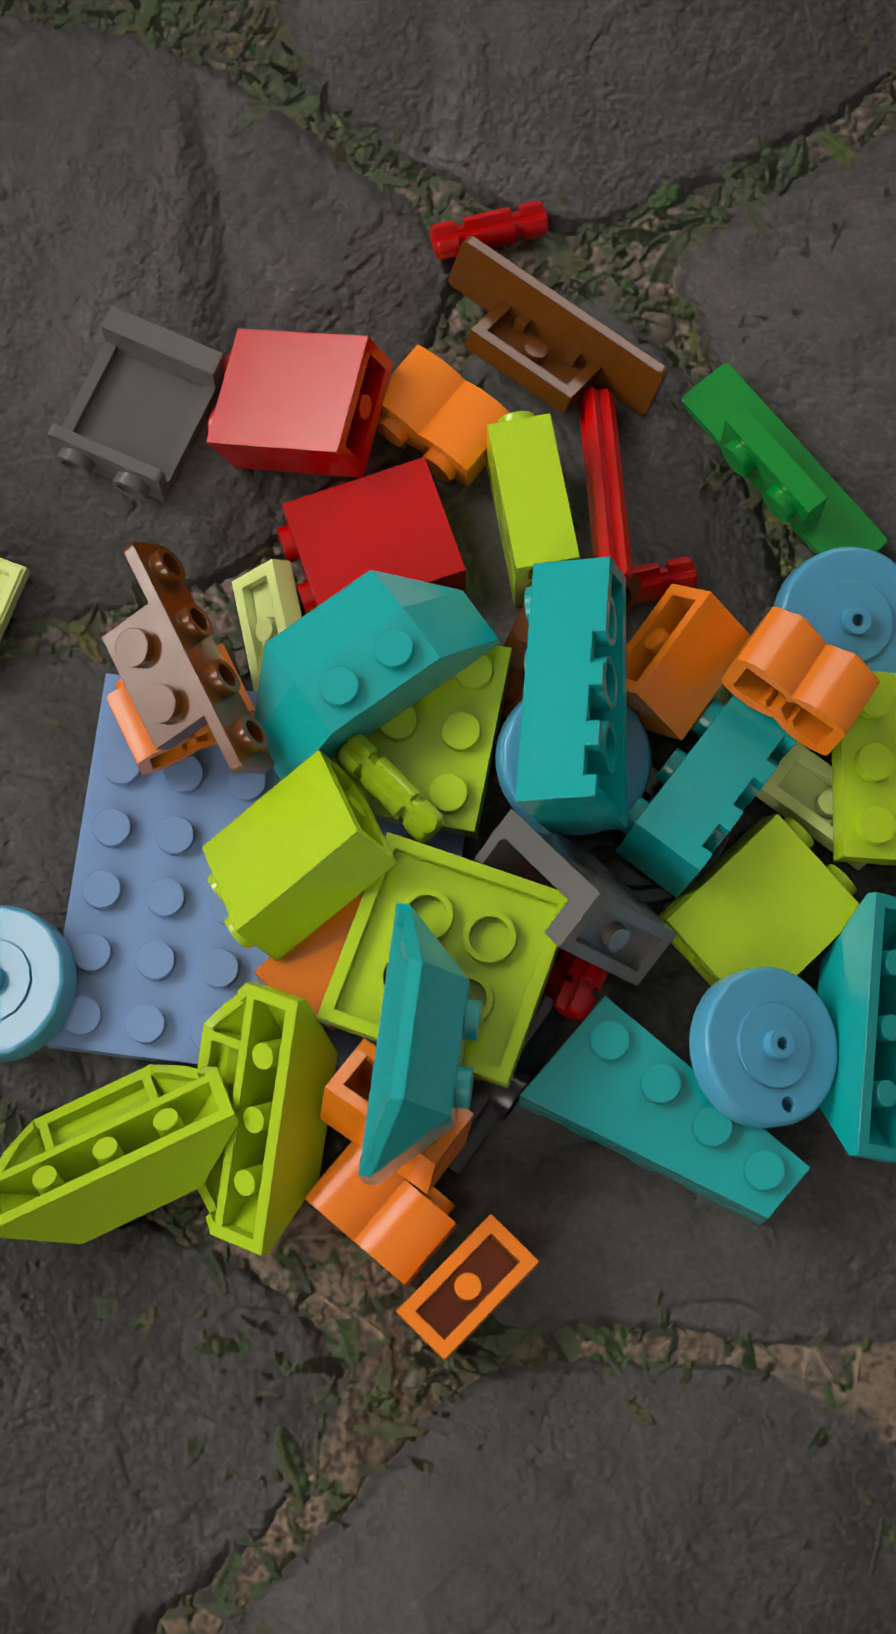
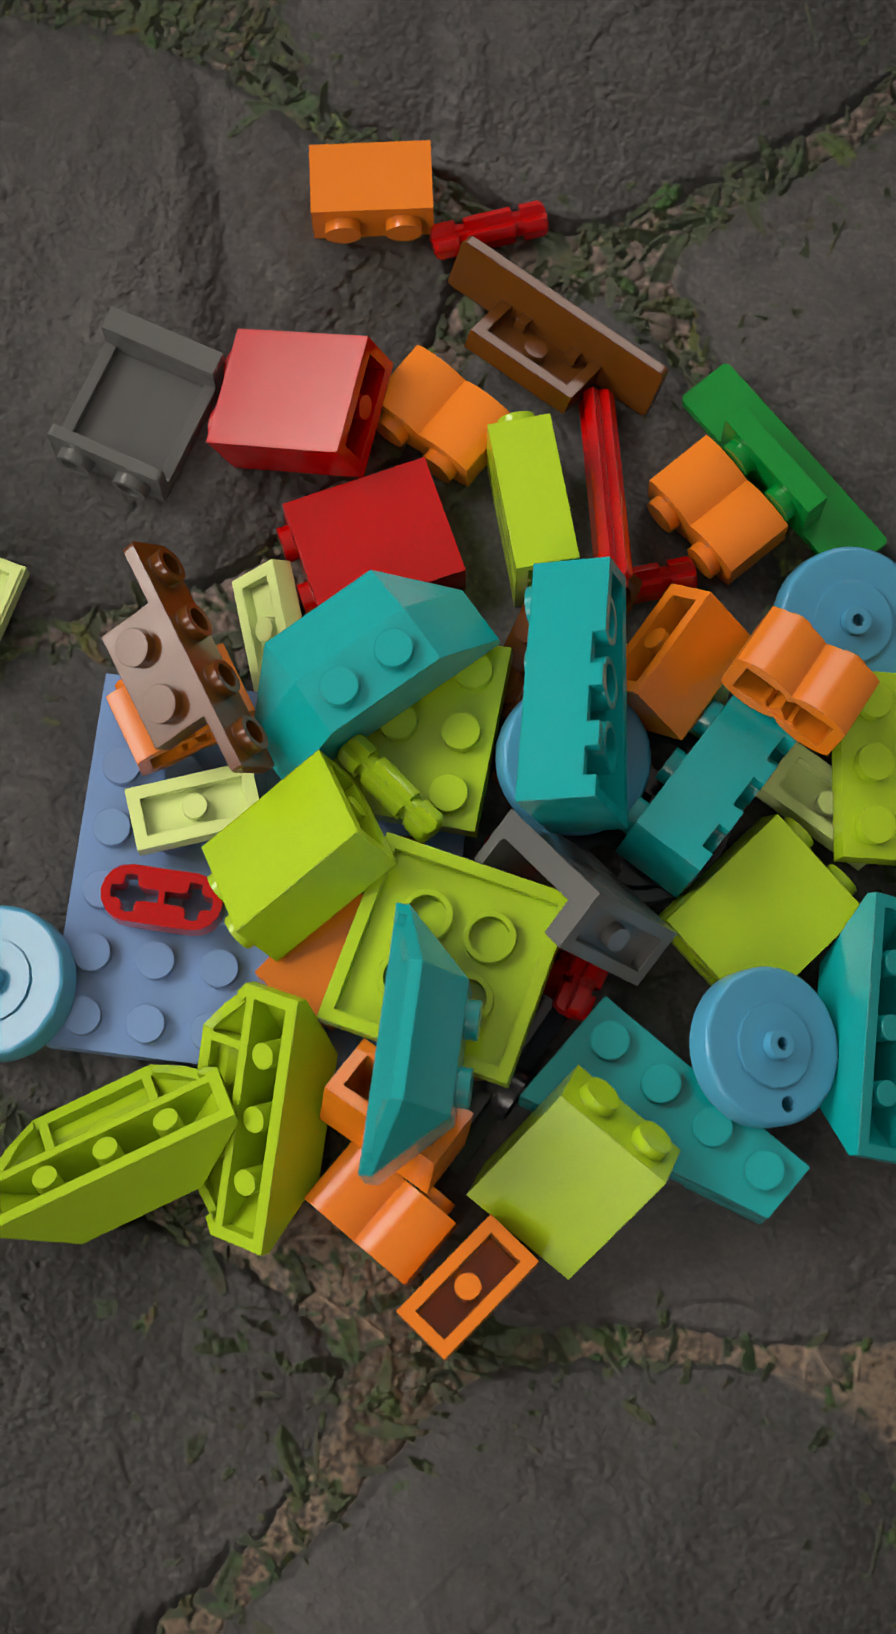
(160, 915): none -> red beam
(188, 808): none -> yellowish green plate
(371, 190): none -> orange brick
(574, 1172): none -> lime brick
(715, 510): none -> orange brick

